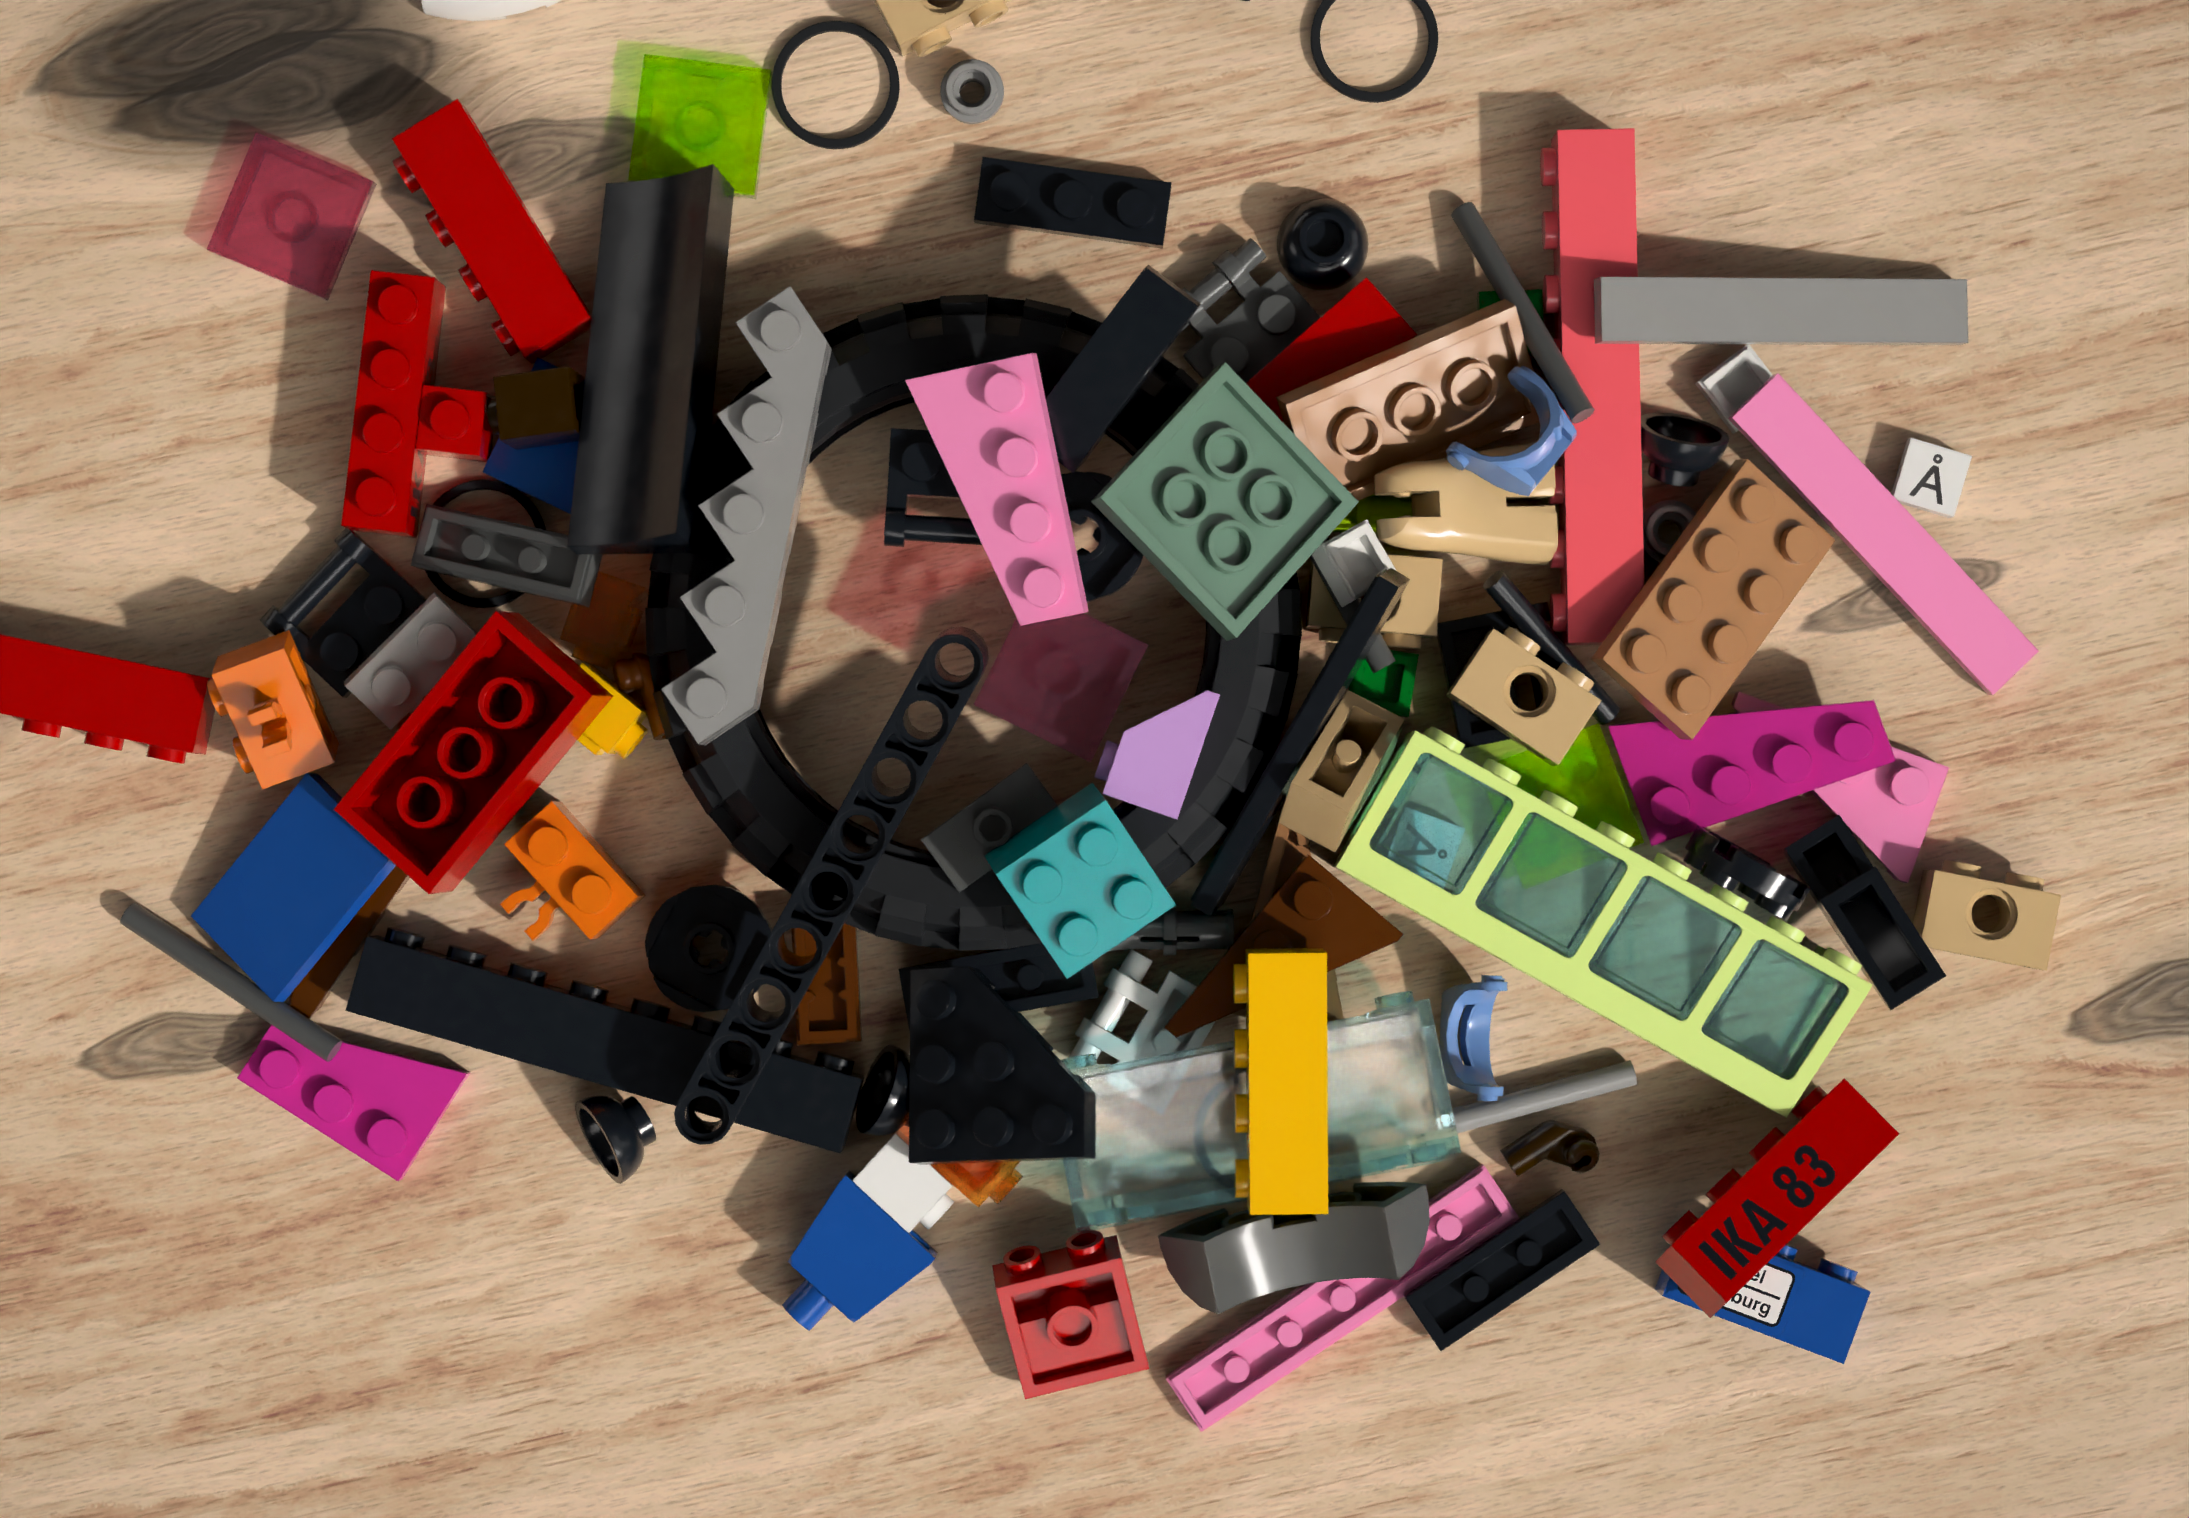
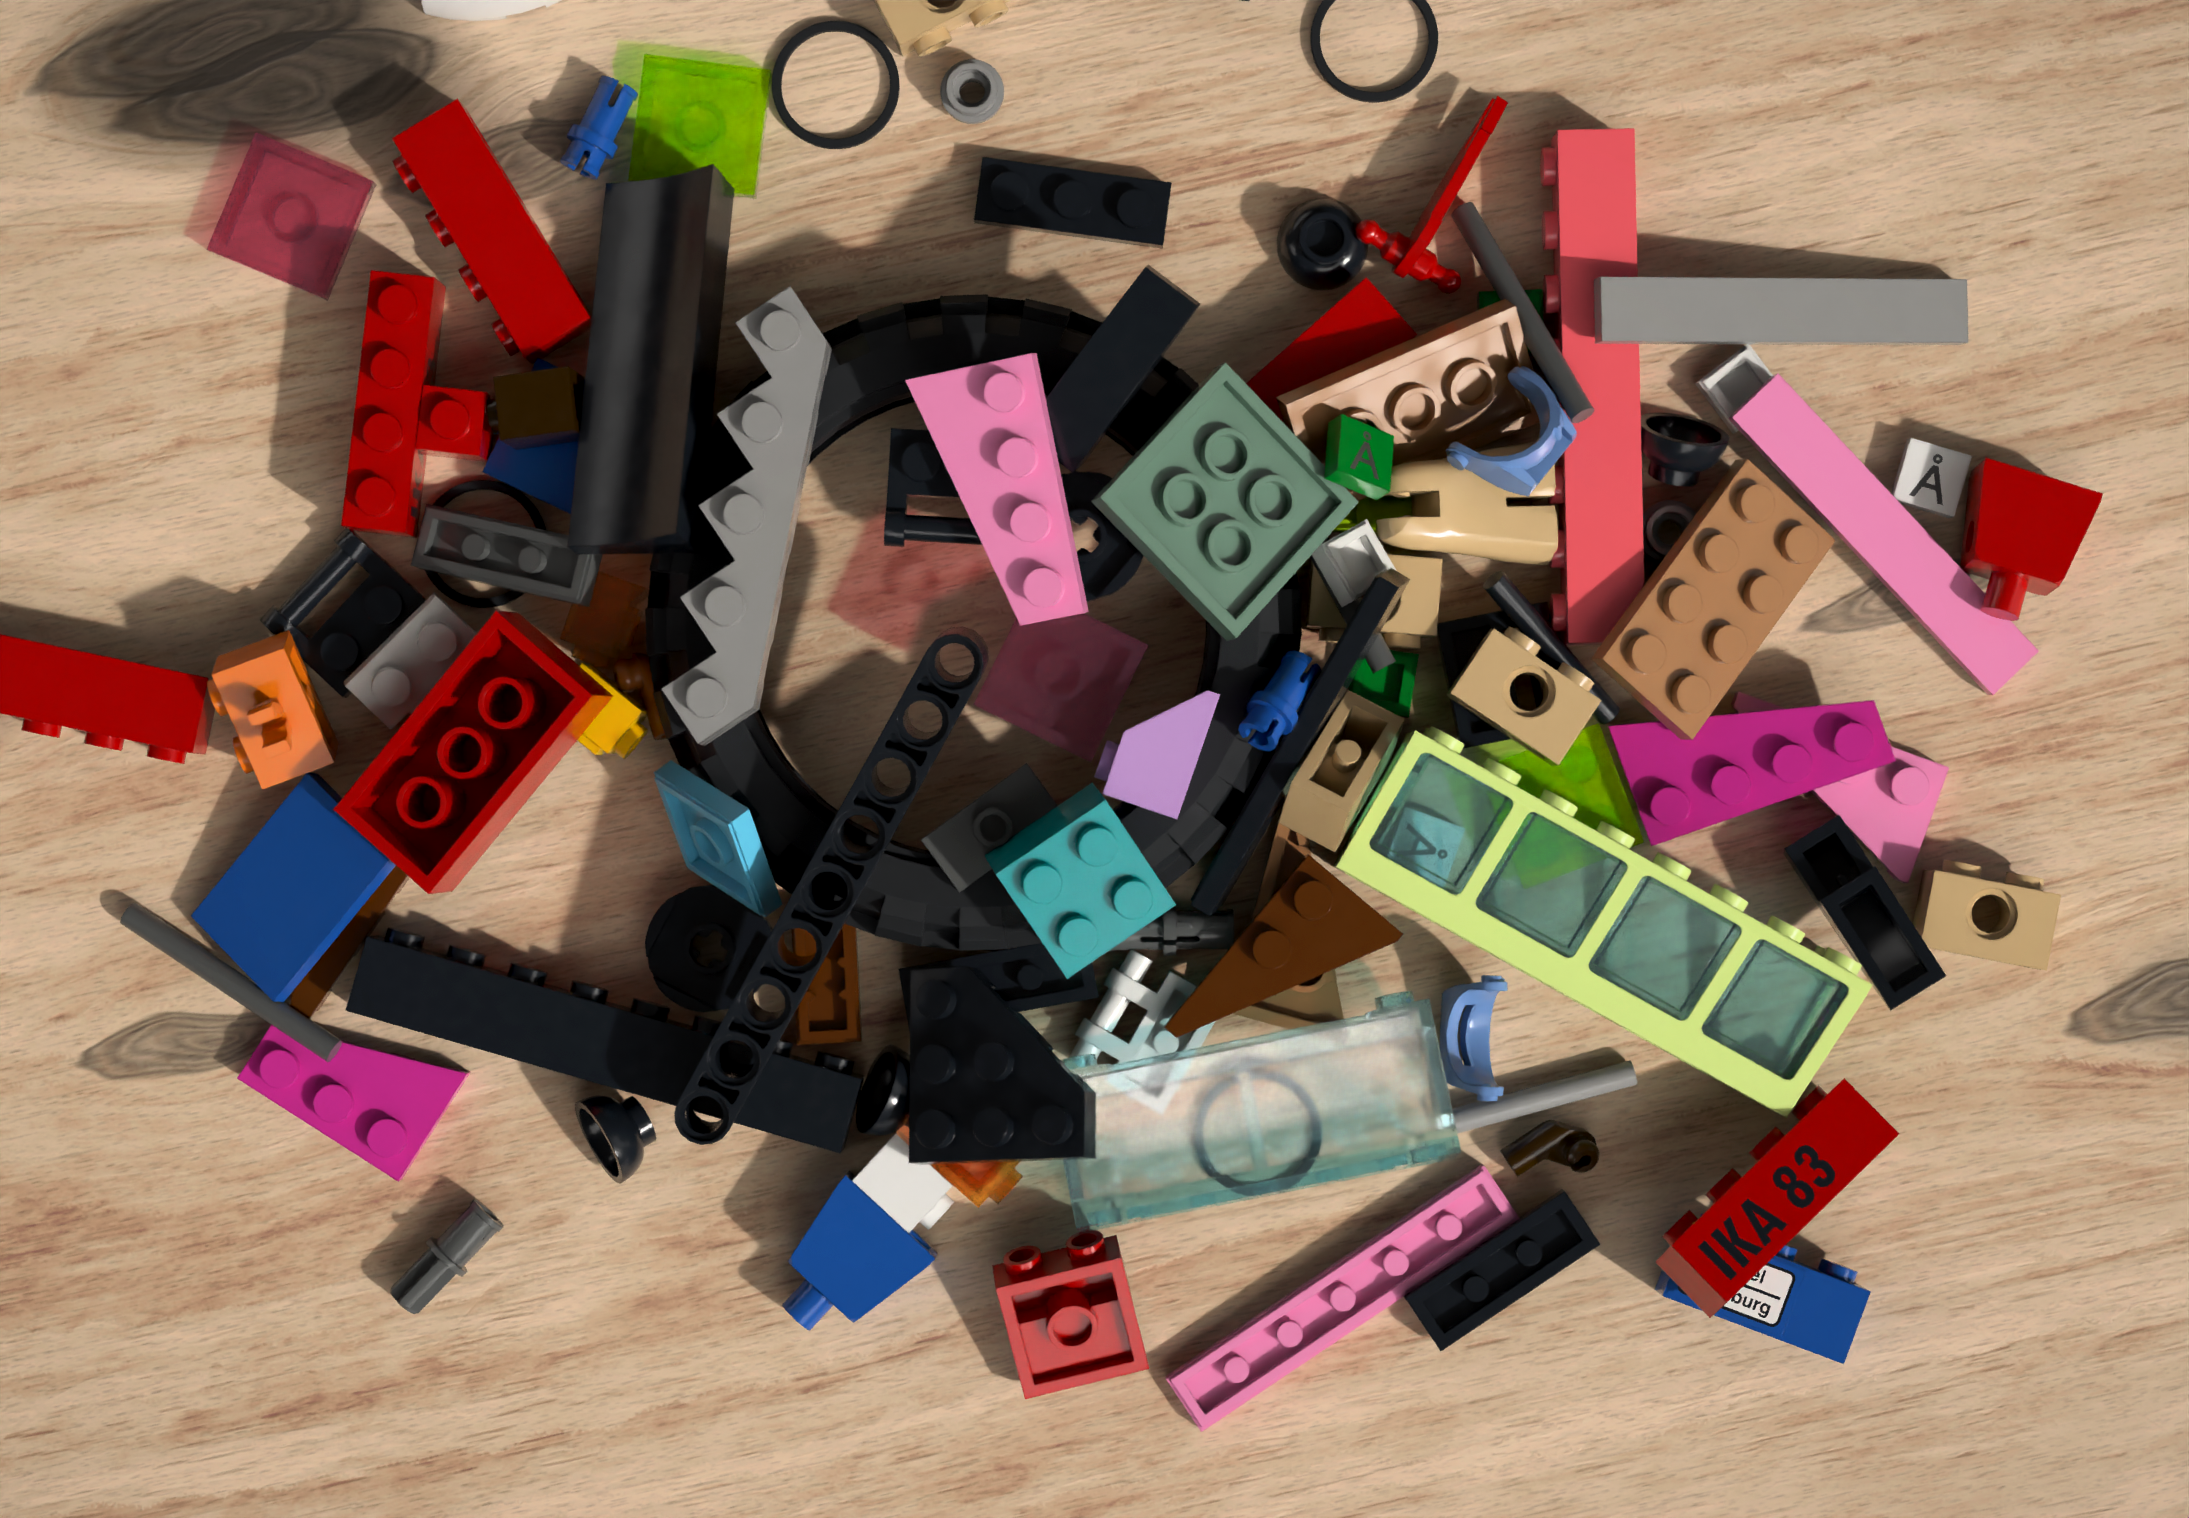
(446, 1257): none -> dark grey axle
(572, 871): orange brick -> none
(598, 128): none -> blue pin
(717, 838): none -> medium azure tile
(1243, 1256): dark grey brick -> none
(1257, 328): dark grey plate -> none
(1275, 708): none -> blue pin
(1284, 1081): yellow brick -> none
(1359, 457): none -> green tile
(1410, 254): none -> red piece
(1729, 864): black plate -> none
(2021, 533): none -> red torso

